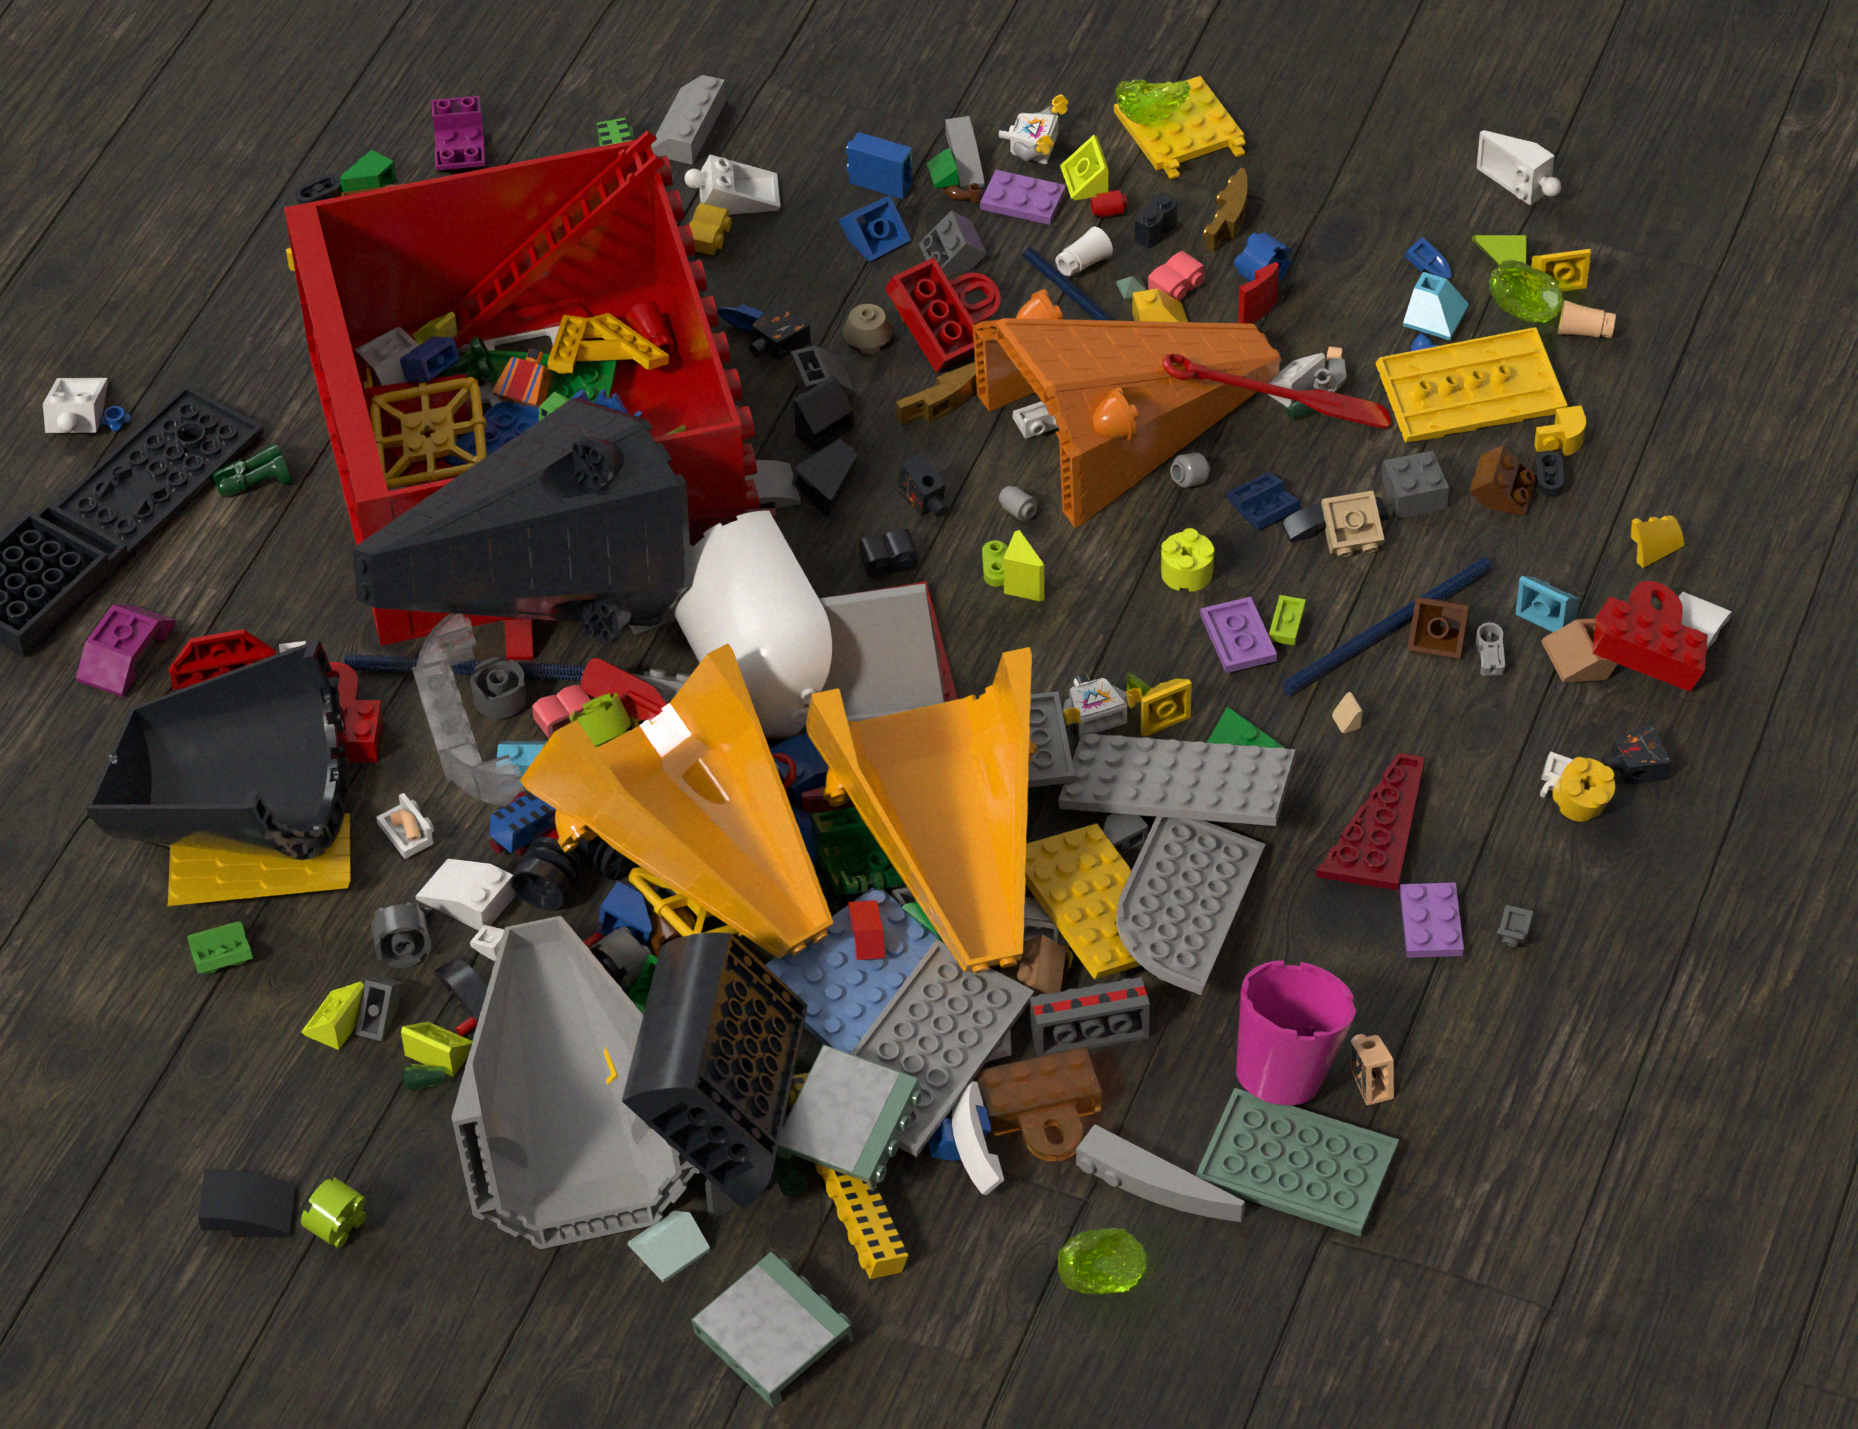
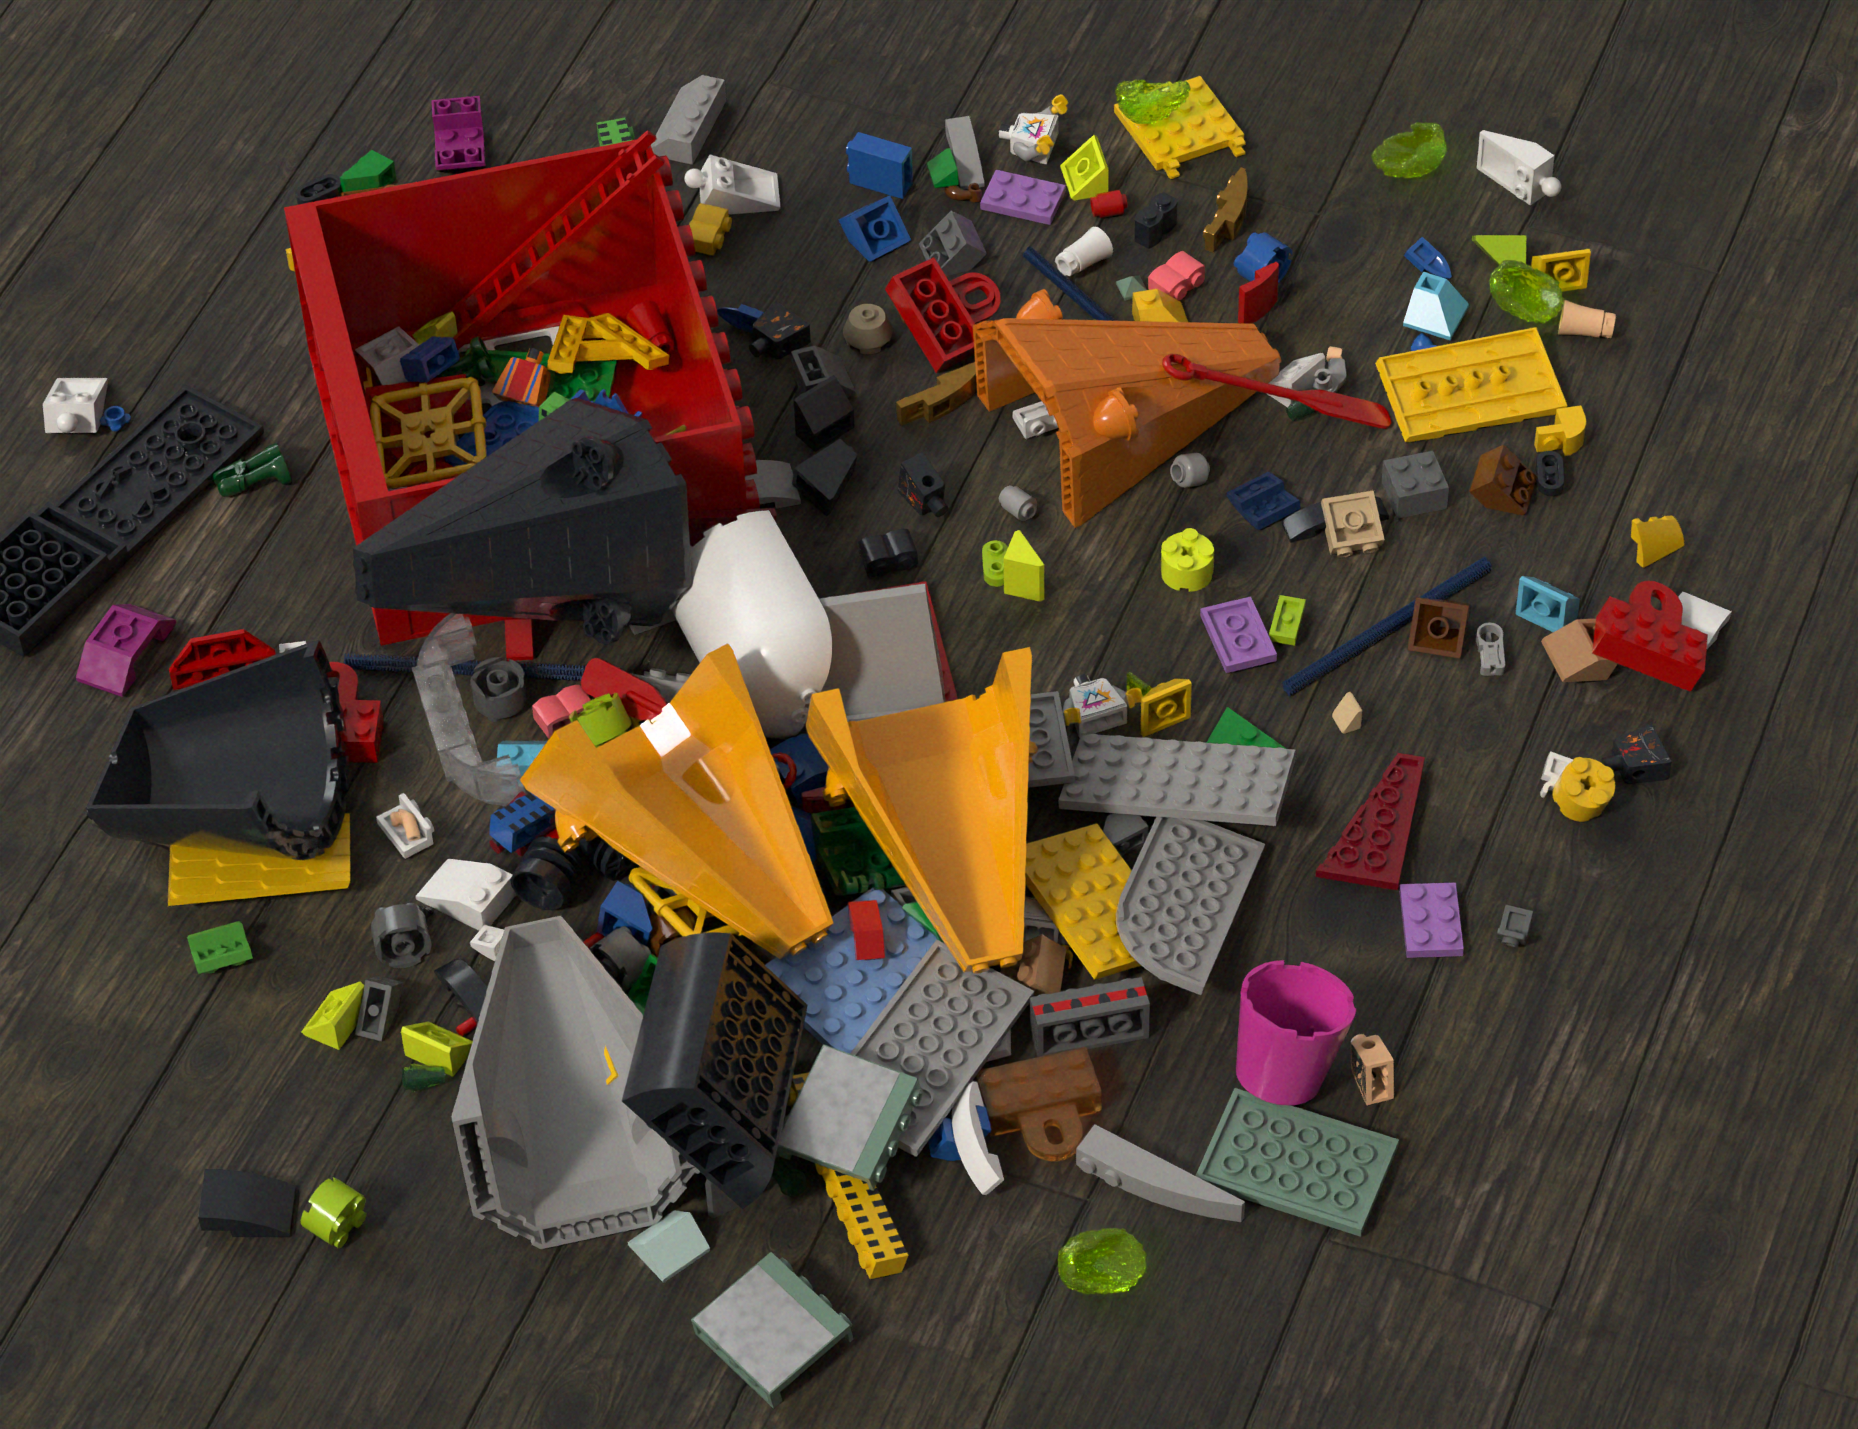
(1411, 152): none -> clear neon green hair

